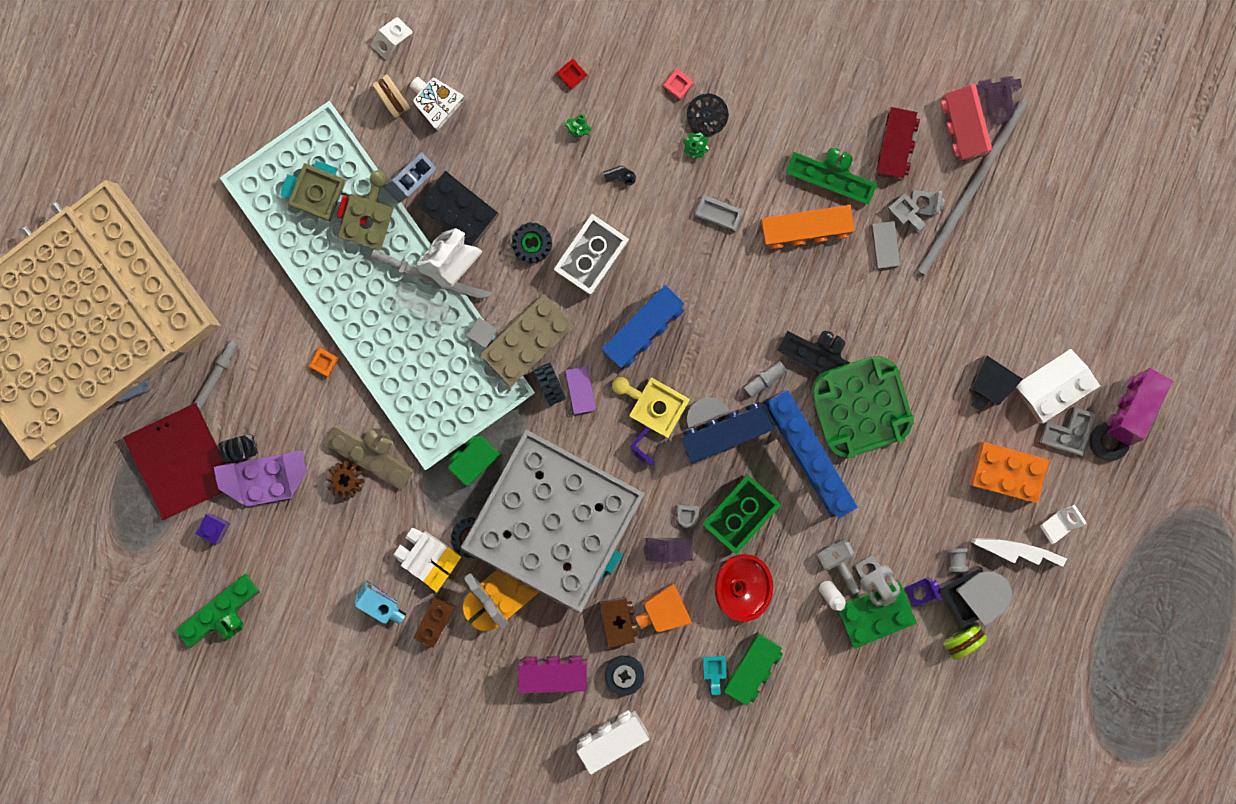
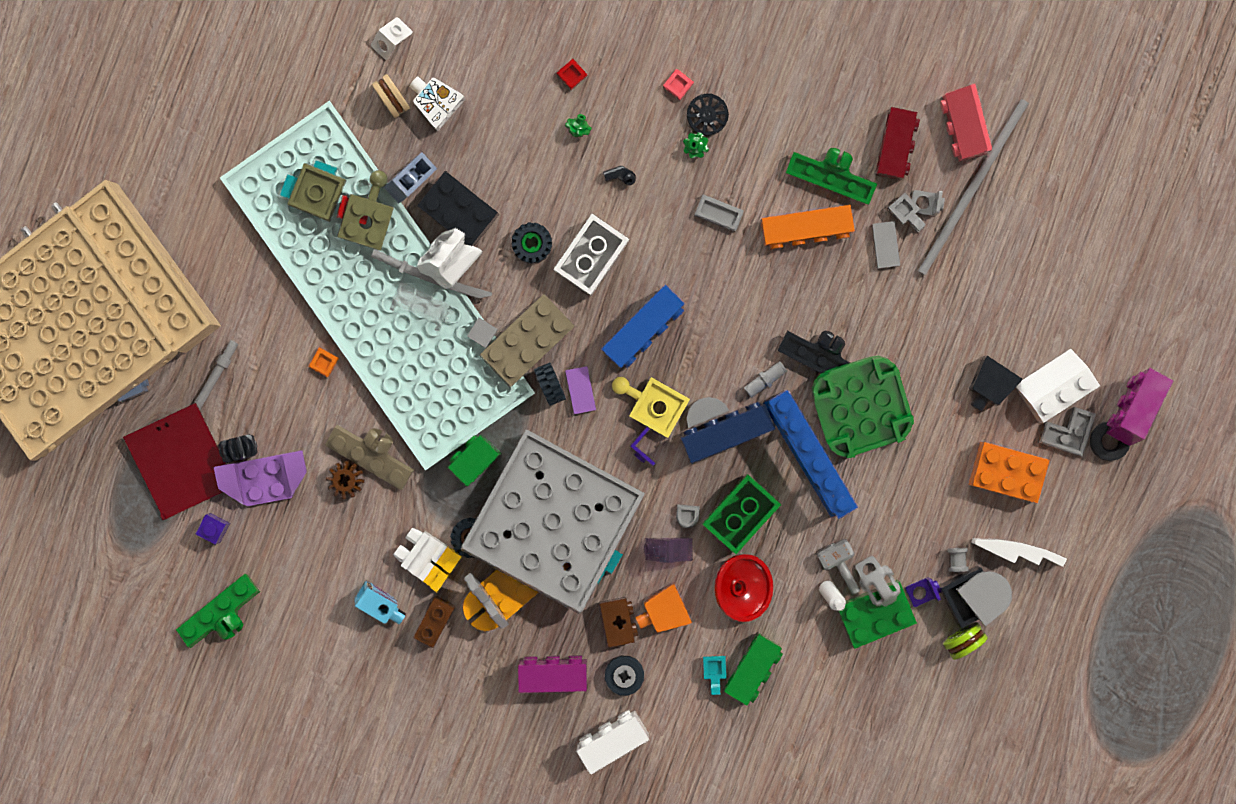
(999, 95): clear purple pin -> none
(1061, 524): white bracket -> none

